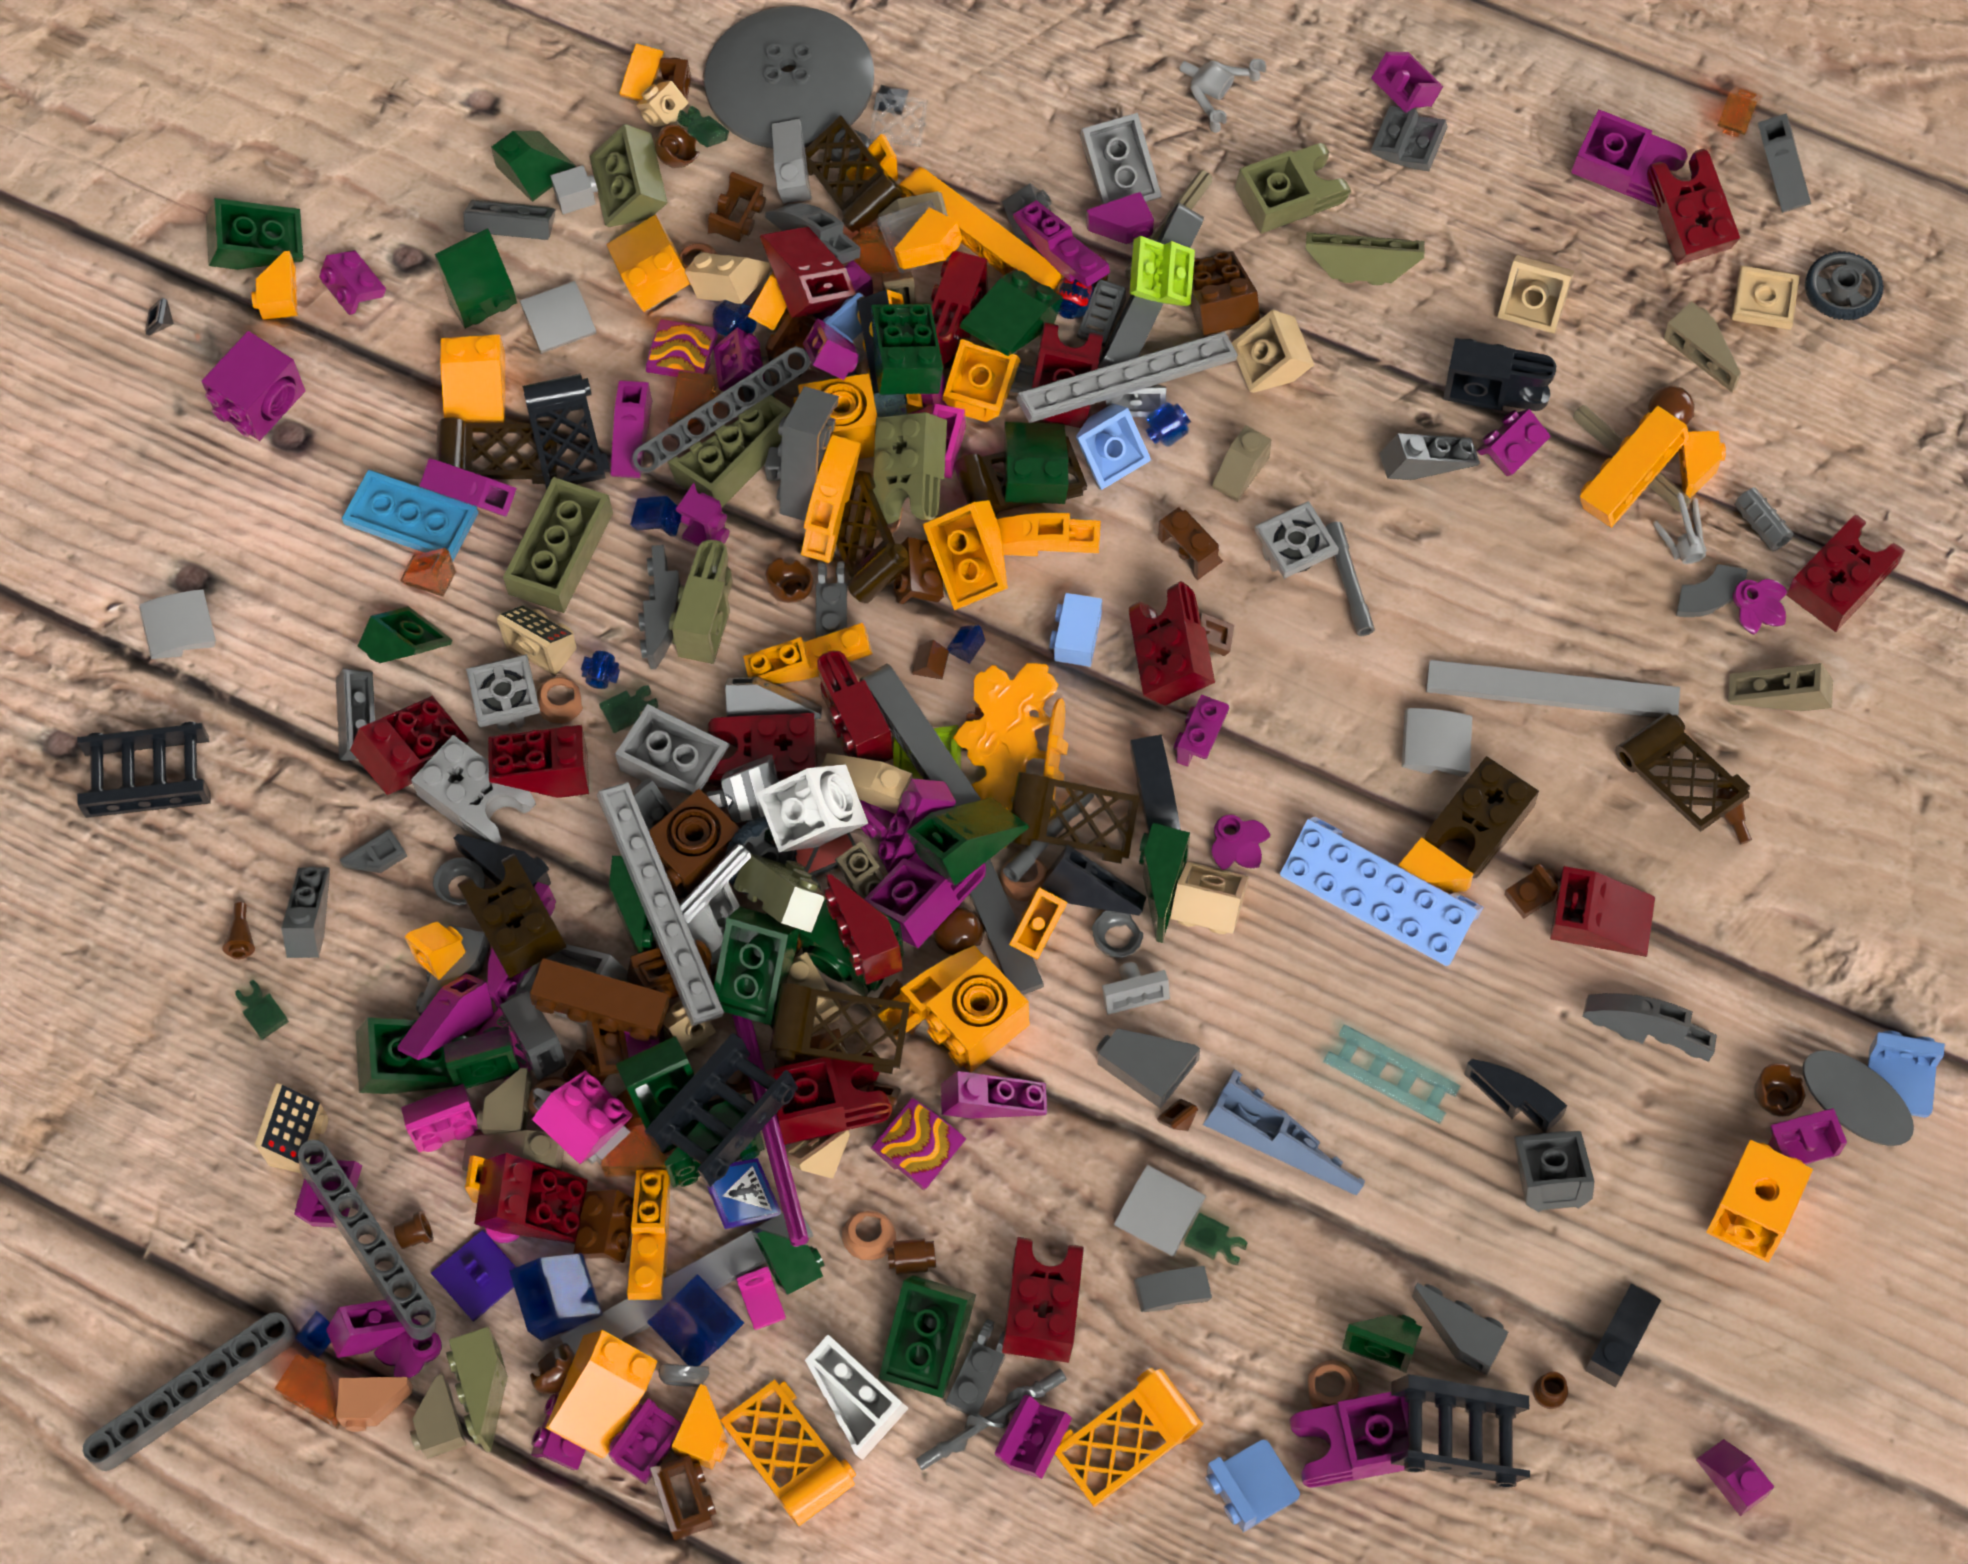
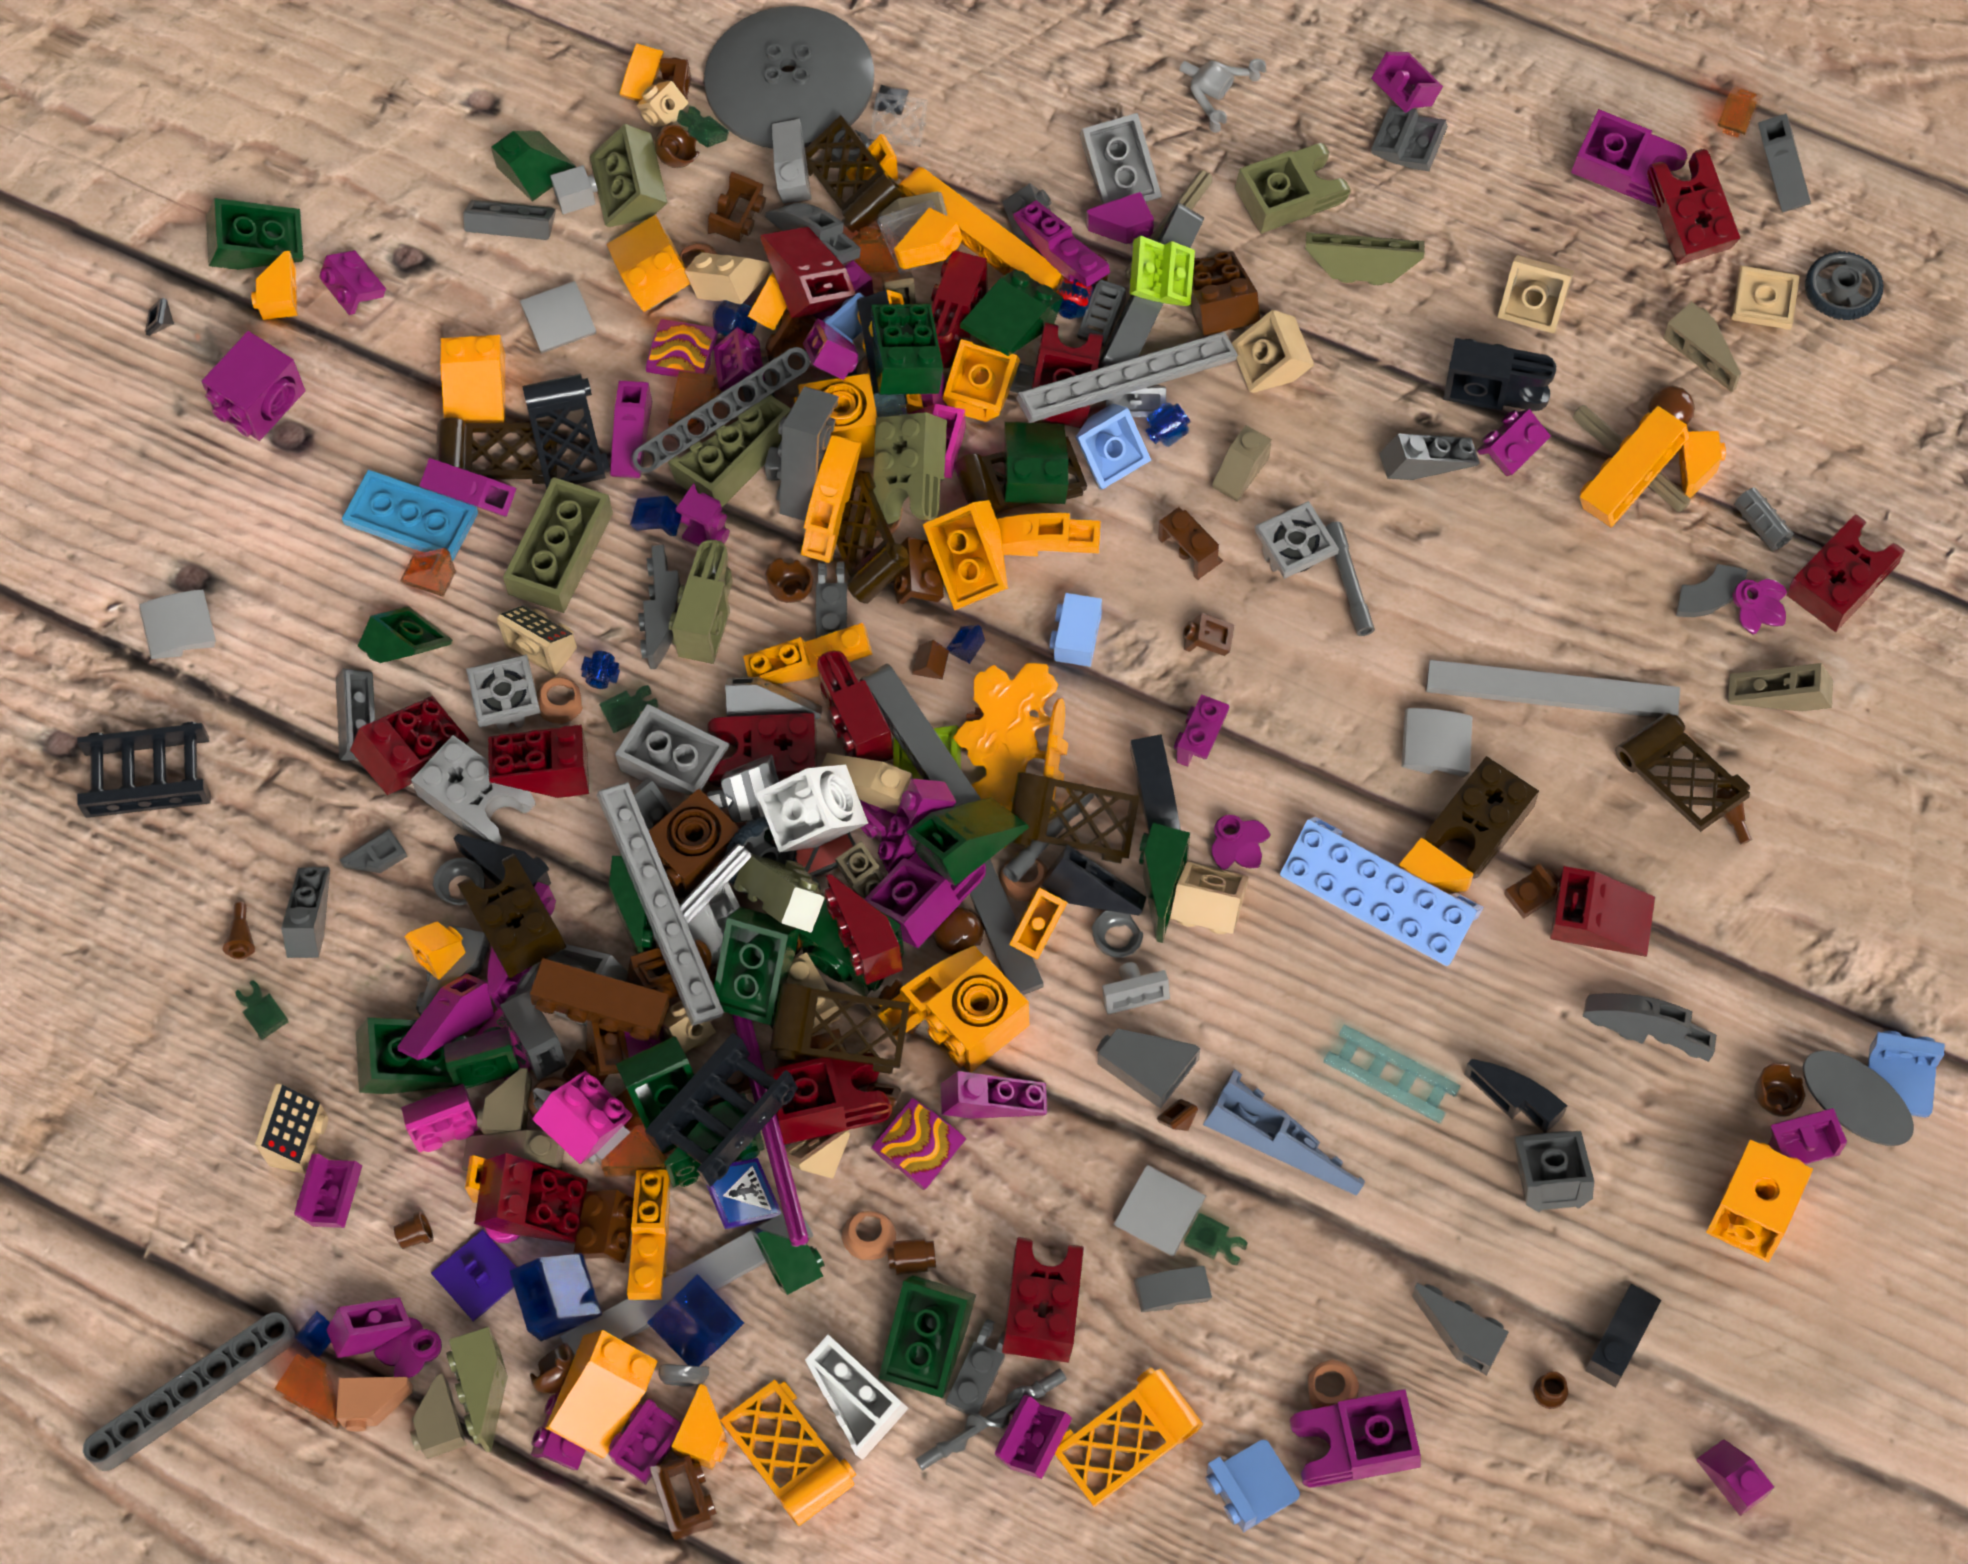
(368, 1254): dark grey beam -> none
(475, 279): dark green slope -> none
(761, 1298): dark pink bracket -> none
(1171, 647): dark red brick -> none
(1384, 1340): dark green slope -> none
(1476, 1402): black fence -> none
(1690, 545): light grey plant -> none

